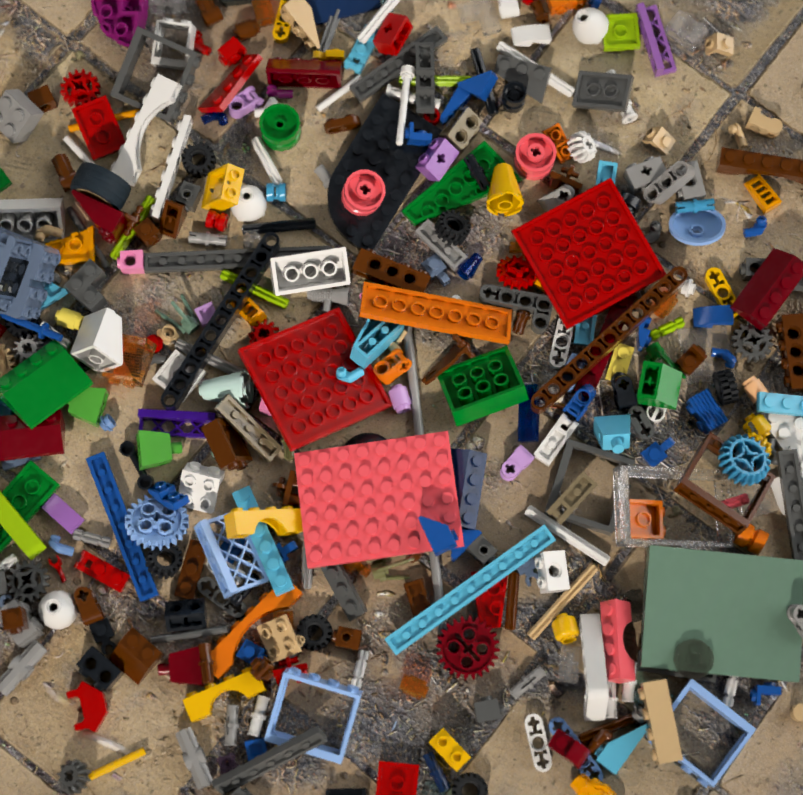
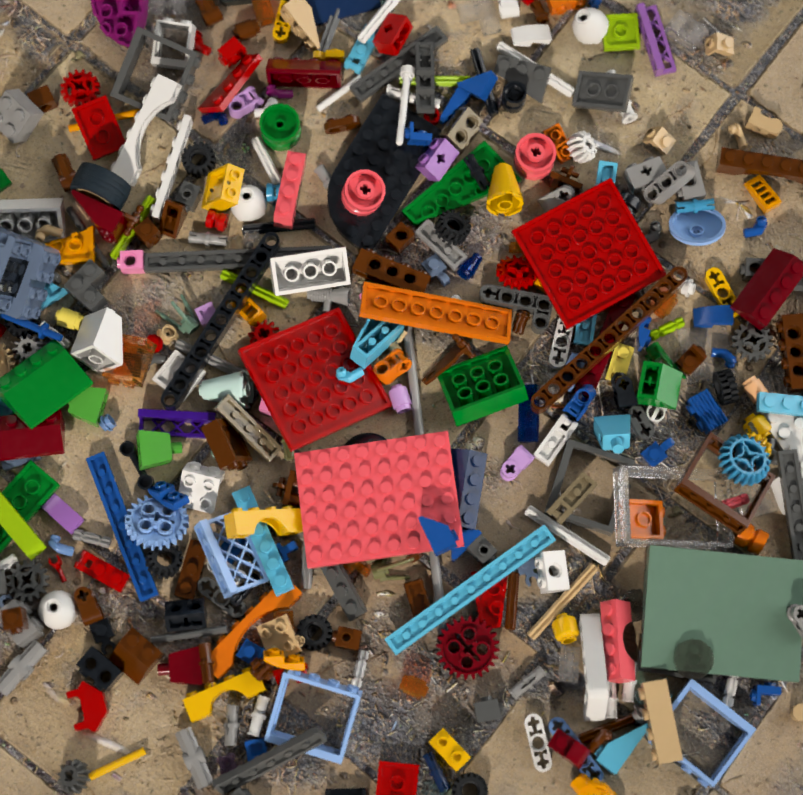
(79, 152): white bar -> none
(276, 658): none -> light orange slope
(289, 189): none -> coral arch
(400, 245): none -> reddish brown brick

